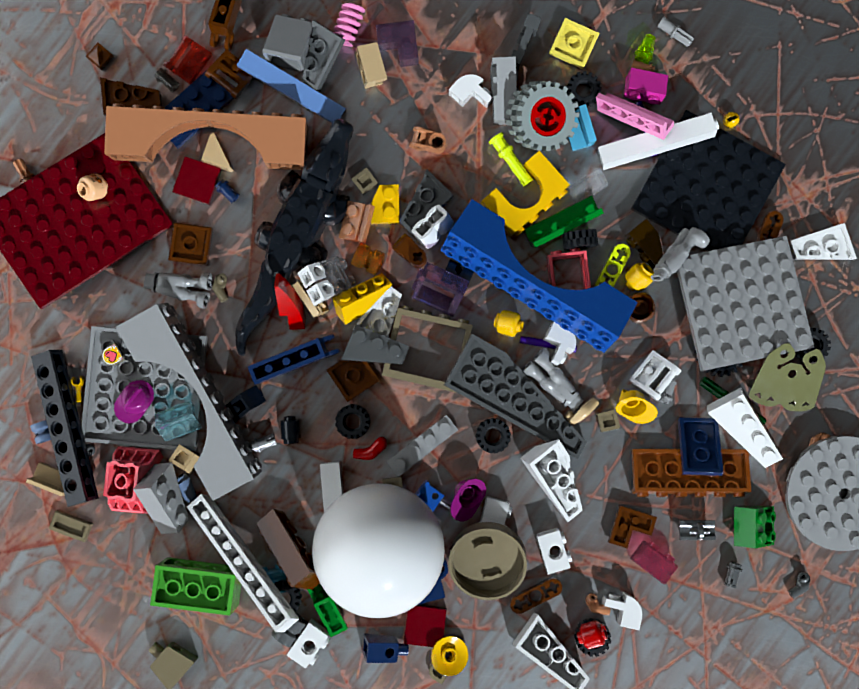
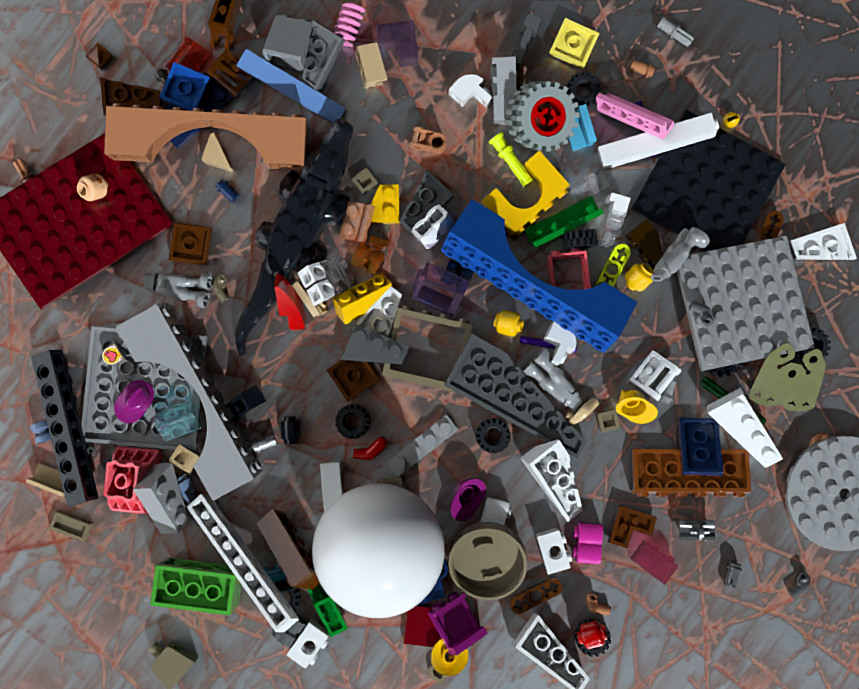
(78, 387): yellow hand -> none
(184, 87): none -> blue plate
(197, 180): dark red tile -> none
(291, 360): dark blue hinge -> none
(376, 648): dark blue torso -> none
(379, 243): none -> reddish brown tile
(407, 249): reddish brown piece -> none
(425, 493): blue piece -> none
(456, 623): none -> magenta panel
(588, 543): none -> dark pink brick
(614, 219): none -> clear hips
(629, 609): white brick -> none
(644, 309): reddish brown hair -> none
(645, 50): clear neon green cone -> none
(645, 86): dark pink brick -> none
(703, 311): none -> dark grey arm
(754, 526): green slope -> none

